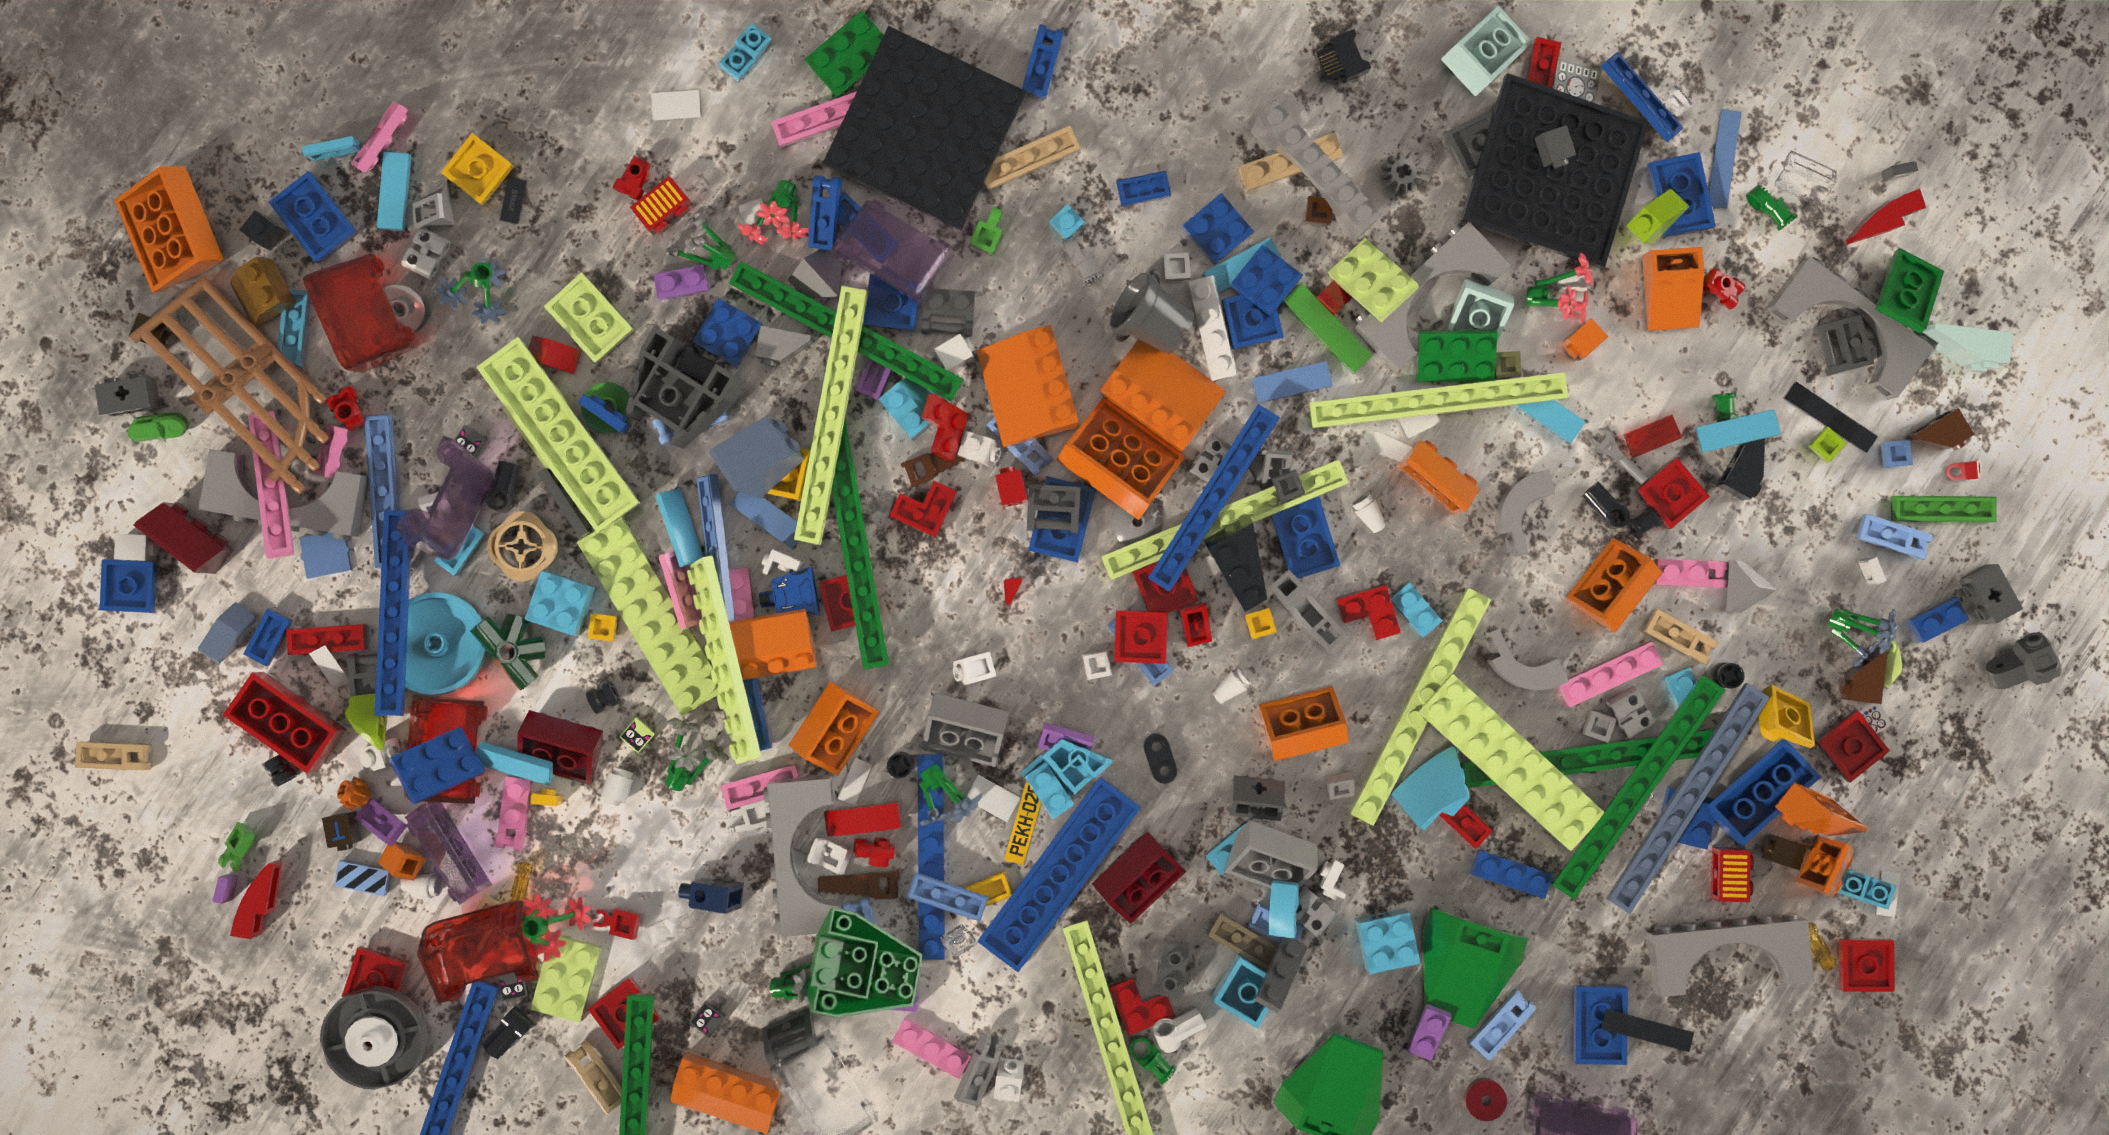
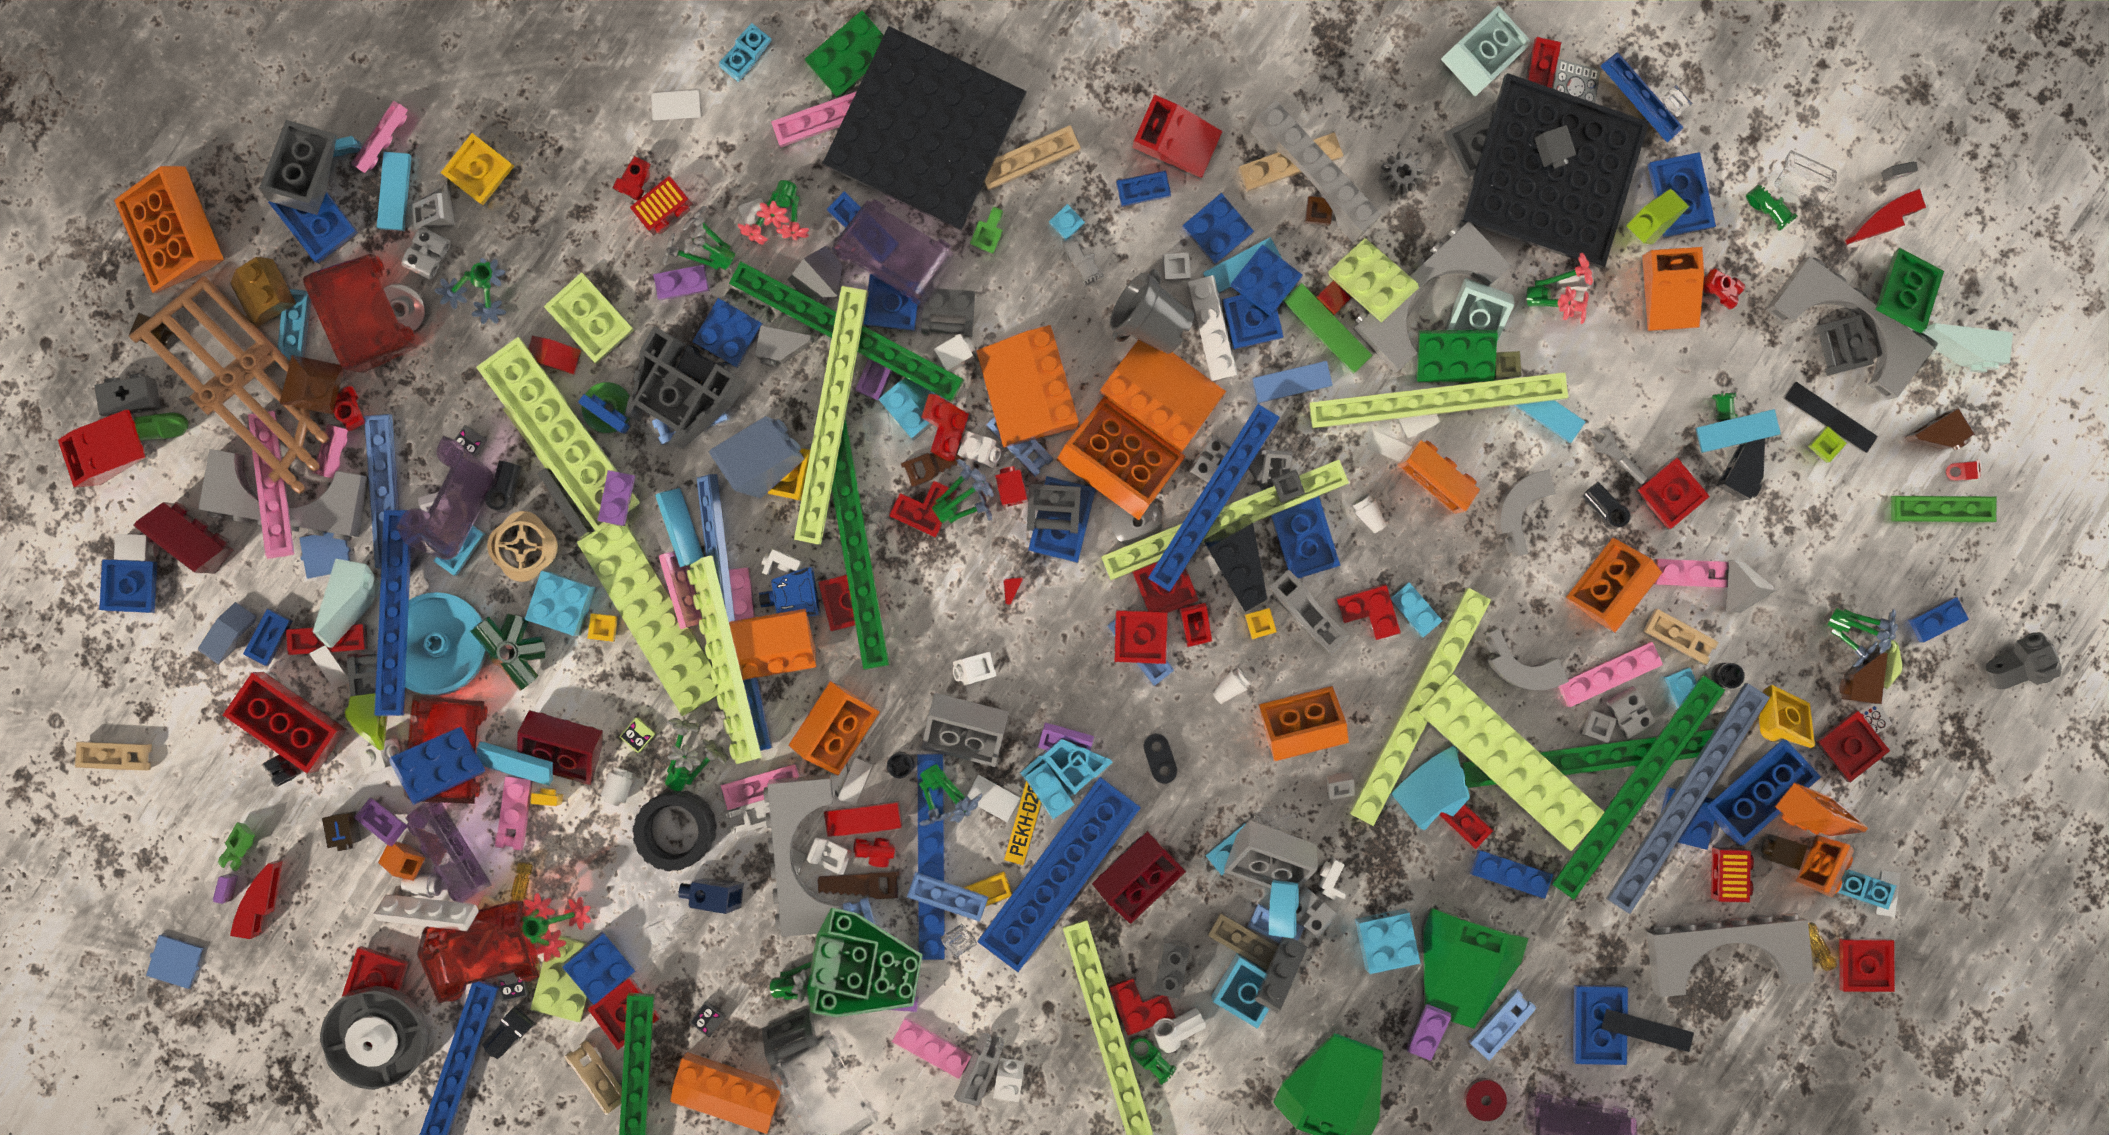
(101, 449): none -> red slope
(174, 961): none -> medium blue piece
(262, 230): black brick -> none
(299, 167): none -> dark grey slope
(312, 384): none -> reddish brown slope
(345, 600): none -> light aqua slope
(353, 793): orange gear -> none
(362, 878): light blue tile -> none
(426, 912): none -> white plate
(513, 200): black sticker -> none
(598, 967): none -> blue plate
(605, 696): black wheel -> none
(616, 498): none -> medium lavender plate
(621, 923): red plate -> none
(645, 840): none -> black tyre
(768, 517): medium blue tile -> none
(824, 213): blue plate -> none
(946, 509): none -> plant
(1042, 62): blue plate -> none
(1097, 664): white tile -> none
(1177, 136): none -> red slope
(1257, 798): dark grey brick -> none
(1342, 59): black piece -> none
(1584, 339): orange brick -> none
(1644, 523): black bush -> none
(1652, 436): clear red plate -> none
(1724, 158): medium blue sticker -> none
(1872, 571): white tile -> none
(1893, 536): light blue plate -> none
(1896, 453): medium blue plate -> none
(1991, 594): dark grey brick -> none

